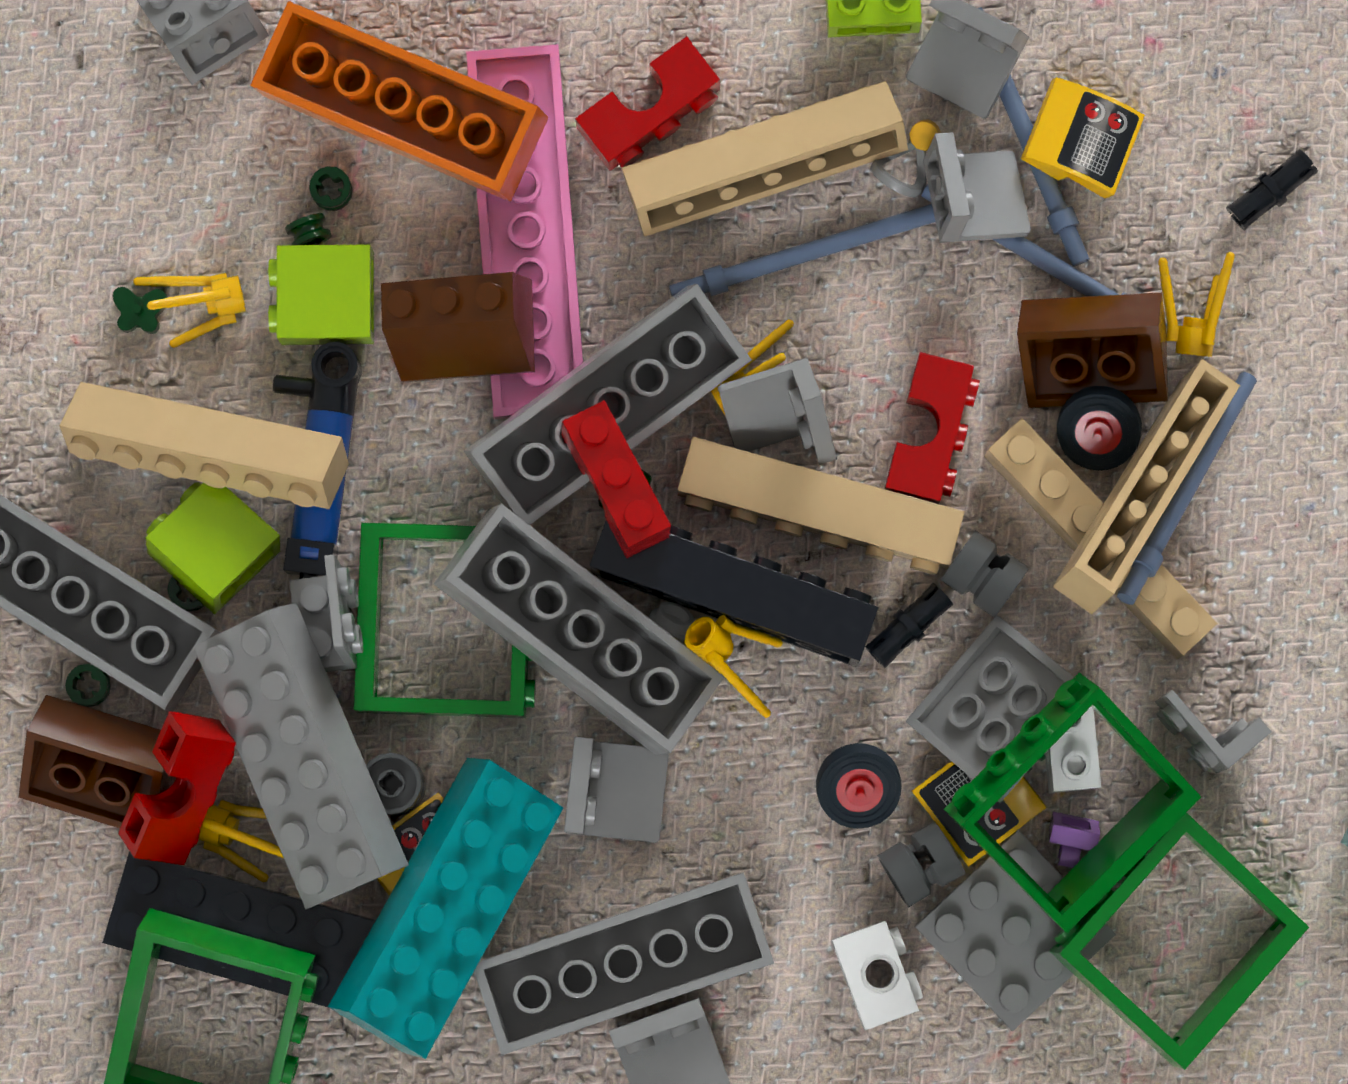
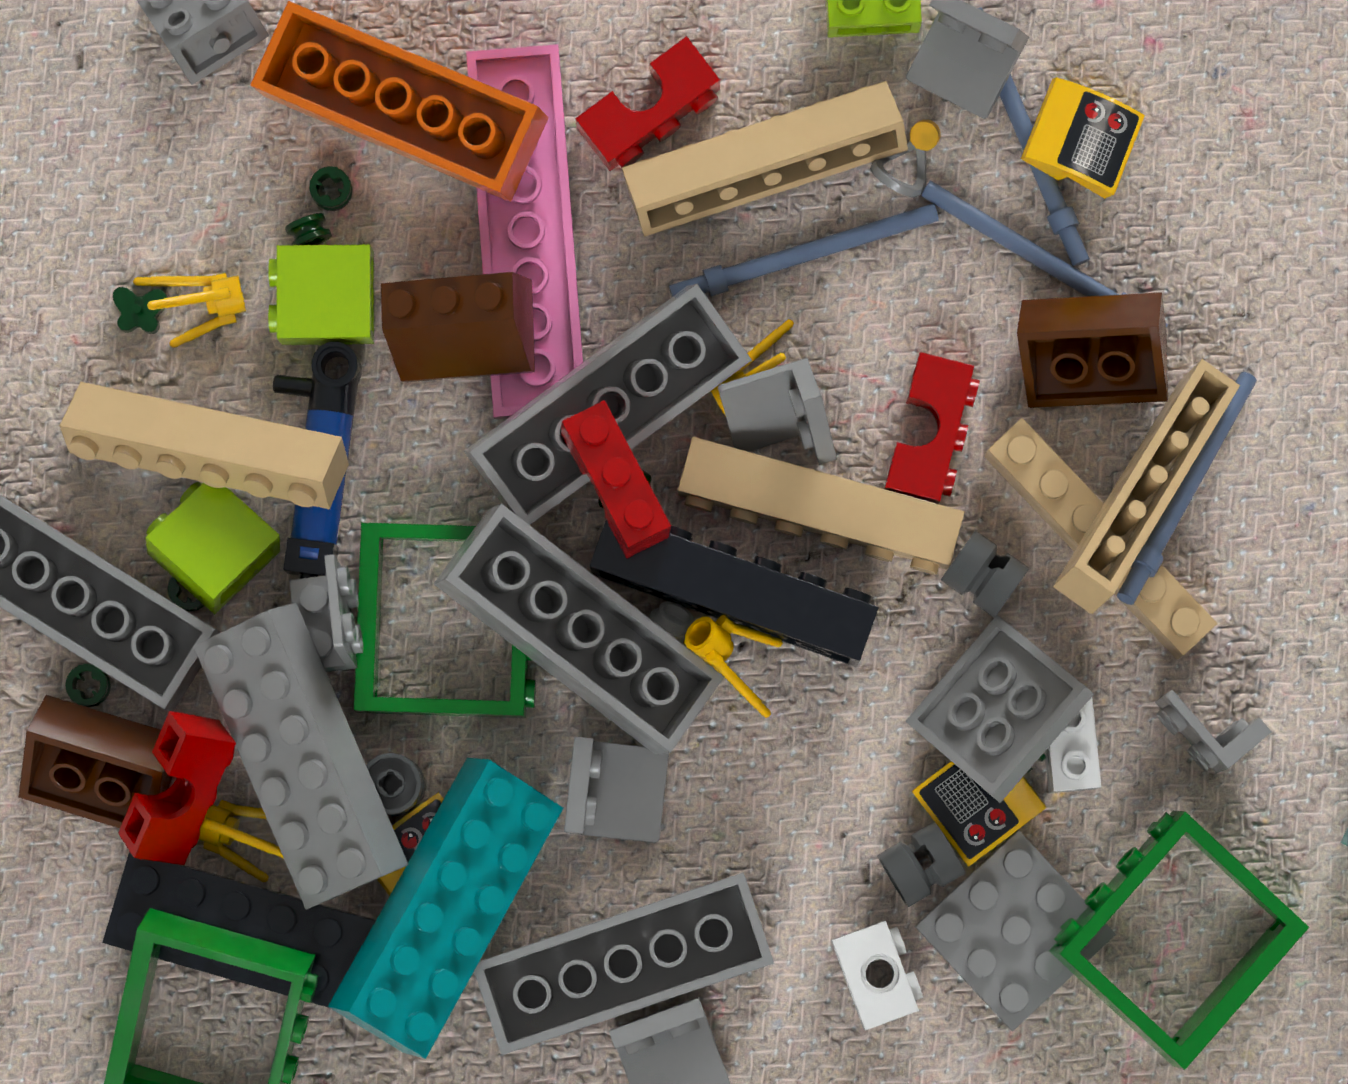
(858, 785): black wheel -> none
(909, 625): black pin -> none
(974, 193): light grey bracket -> none
(1073, 835): medium lavender tile -> none
(1099, 428): black wheel -> none
(1119, 847): green window -> none
(1196, 334): yellow plant -> none
(1272, 189): black pin -> none

